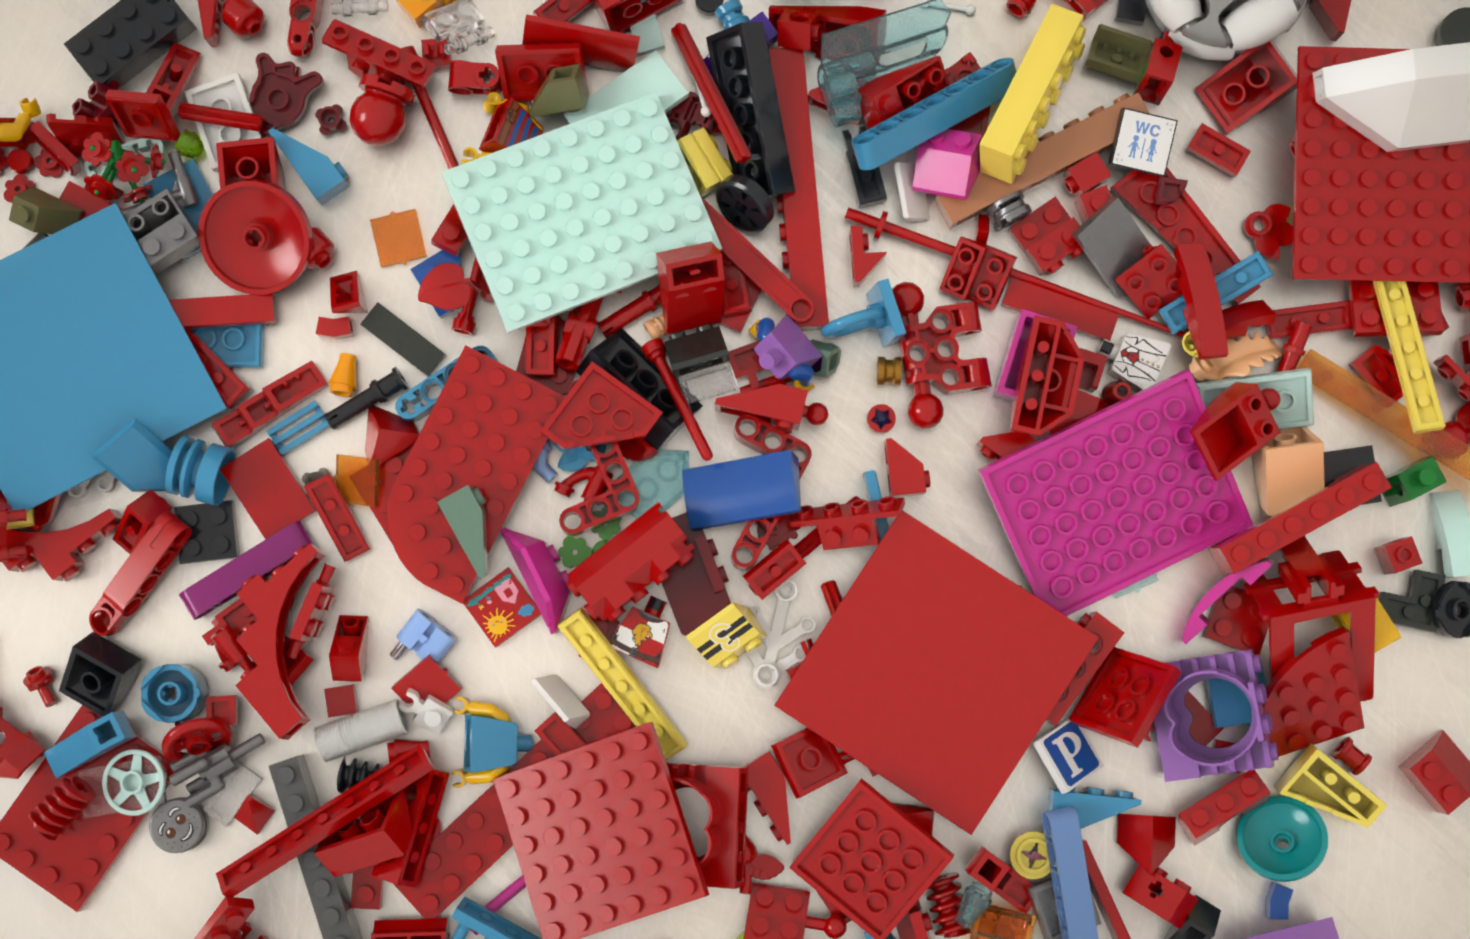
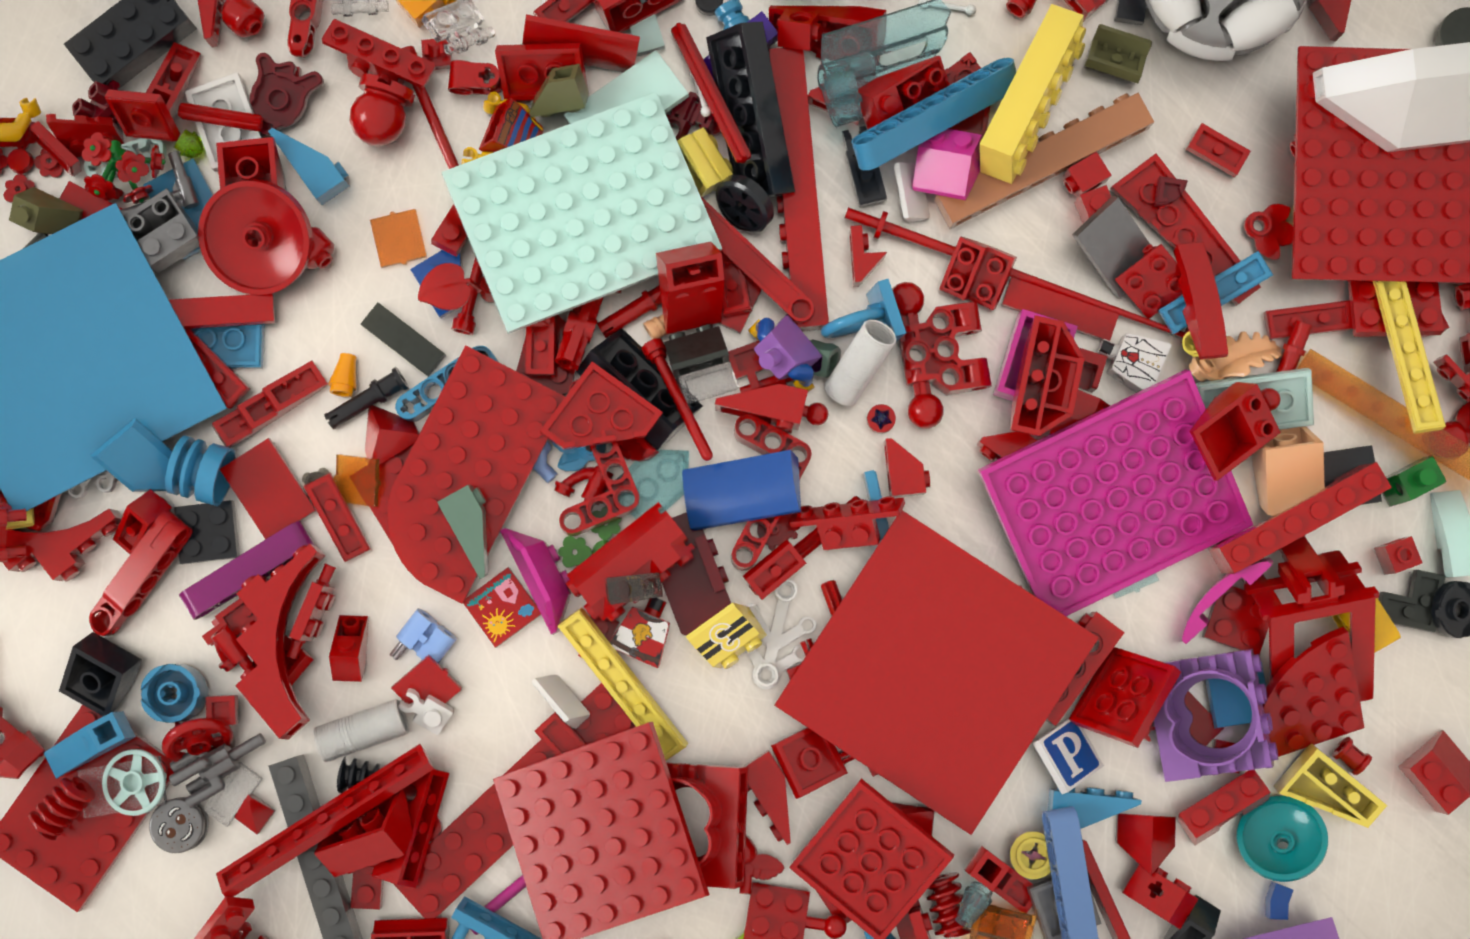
(38, 679): red plate -> none
(277, 440): dark azure tile -> none
(334, 112): dark red plate -> none
(334, 328): red piece -> none
(341, 700): red tile -> none
(347, 294): red slope -> none
(400, 747): red cone -> none
(489, 743): dark azure torso -> none
(633, 588): none -> clear smoke leg
(860, 362): none -> white piece
(889, 371): pearl gold wheel -> none
(982, 228): red tile -> none
(1009, 210): flat silver wheel -> none
(1047, 237): red plate -> none
(1110, 393): red cone -> none
(1142, 142): white tile -> none
(1159, 69): red torso -> none
(1247, 314): red slope -> none
(1248, 85): red slope -> none
(1379, 370): red wing -> none

